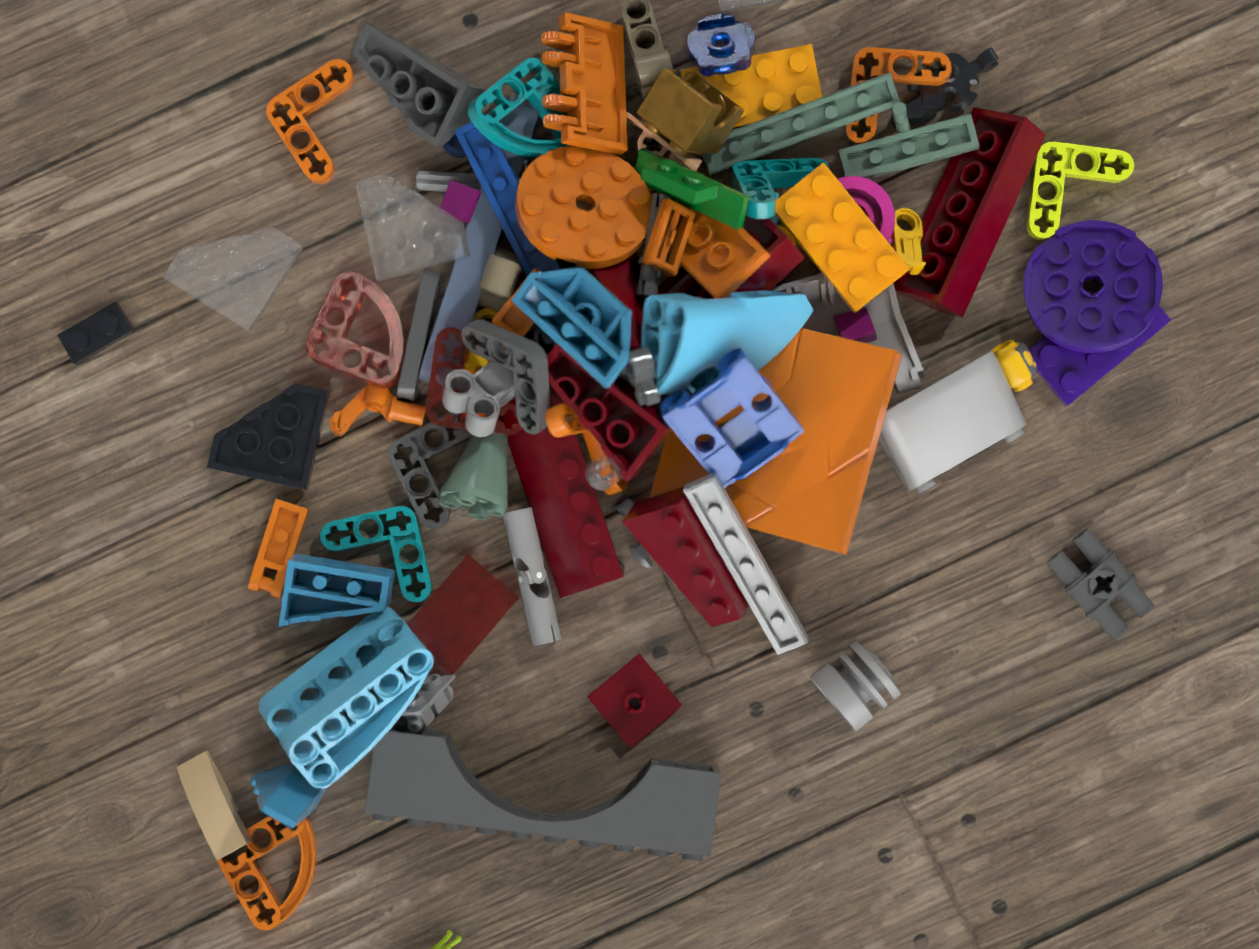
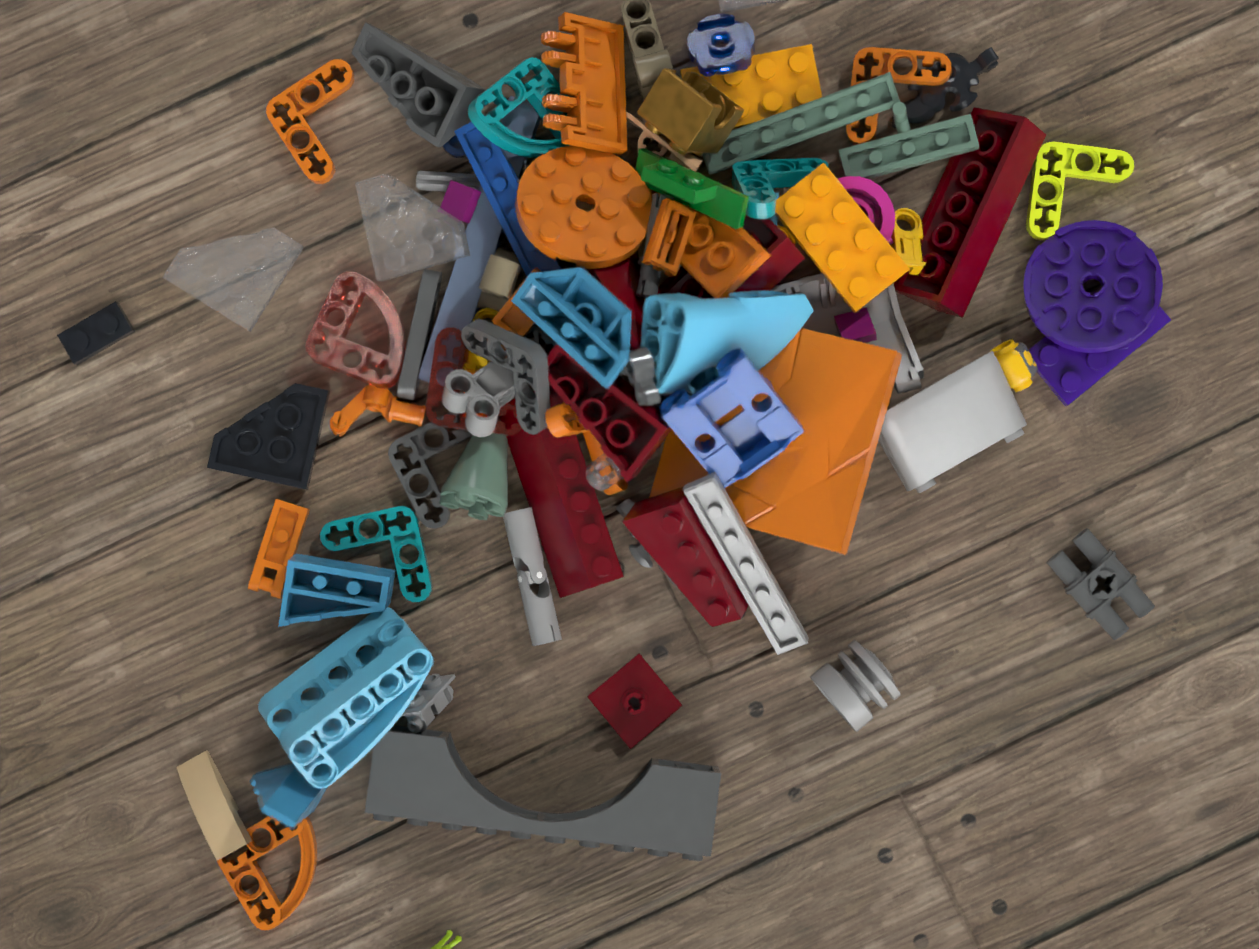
(461, 613): clear red plate -> none

